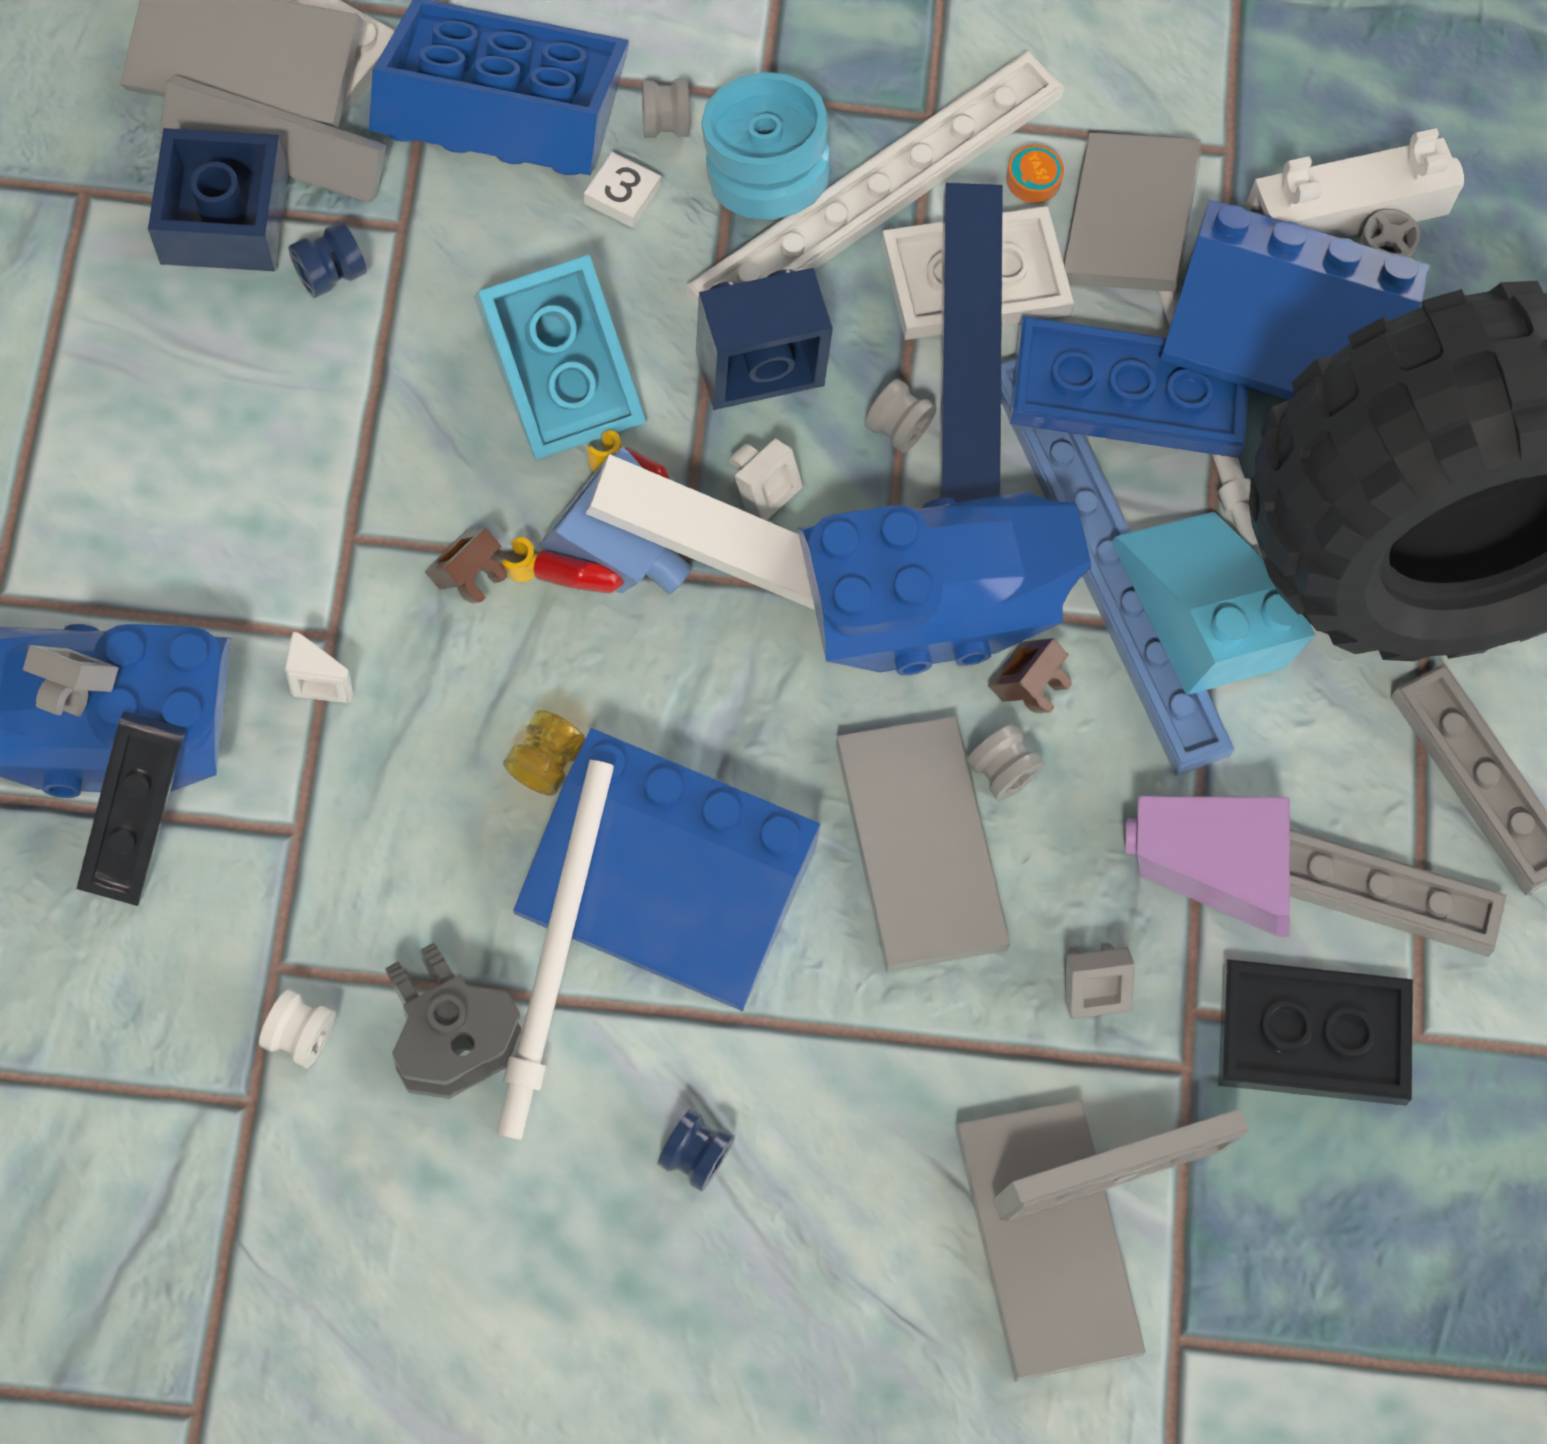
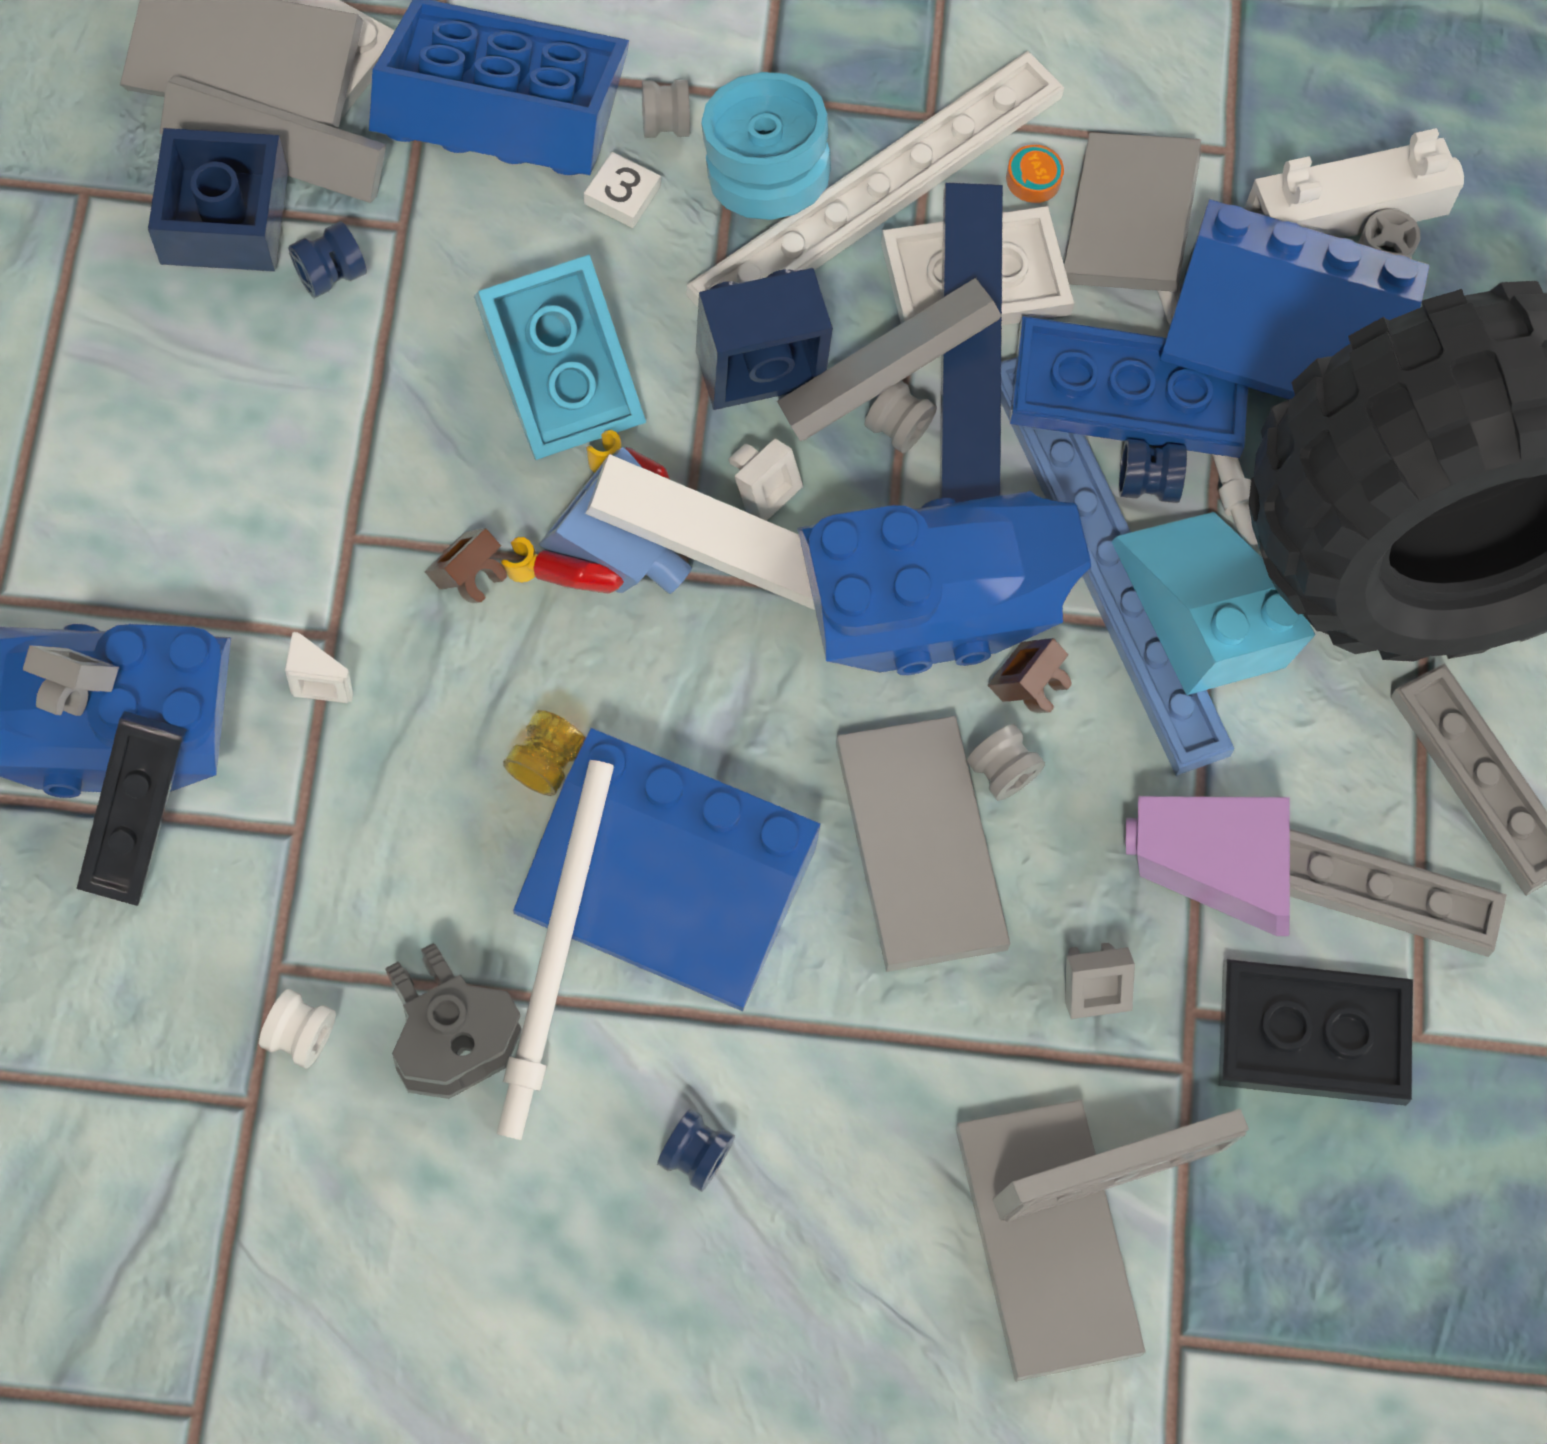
(889, 359): none -> light grey tile
(1152, 471): none -> dark blue wheel

